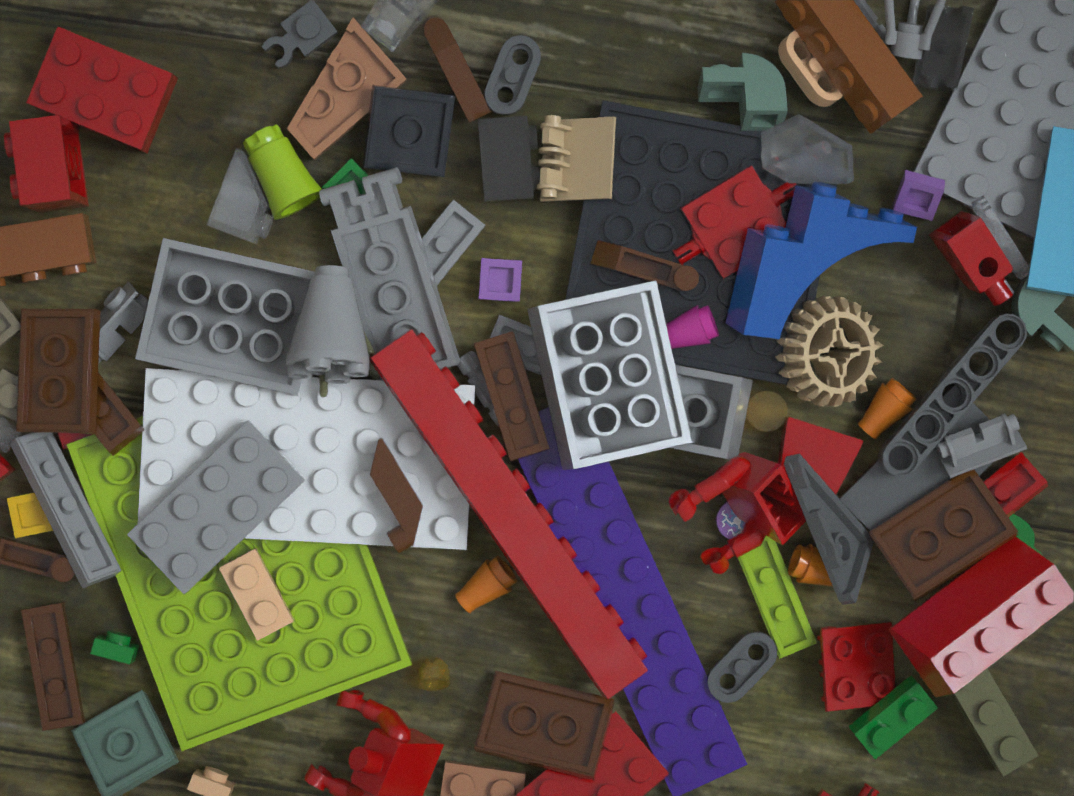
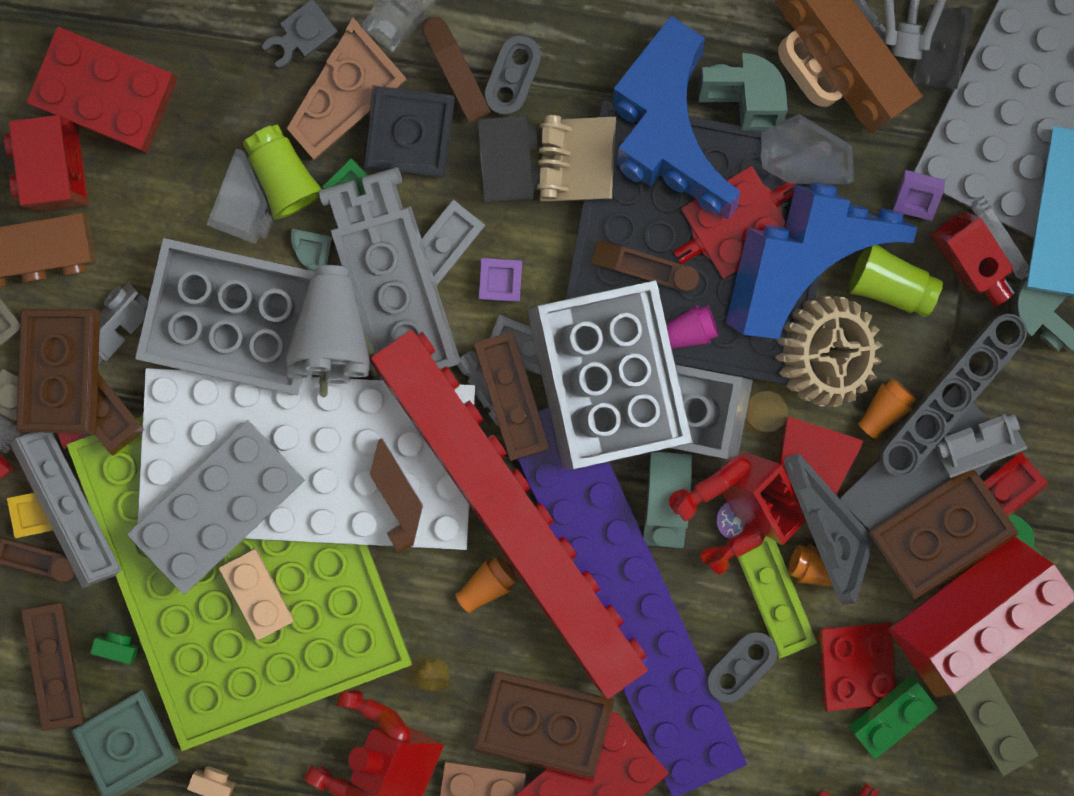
(311, 248): none -> sand green tile
(663, 139): none -> blue arch
(666, 475): none -> sand green brick
(894, 281): none -> lime plant

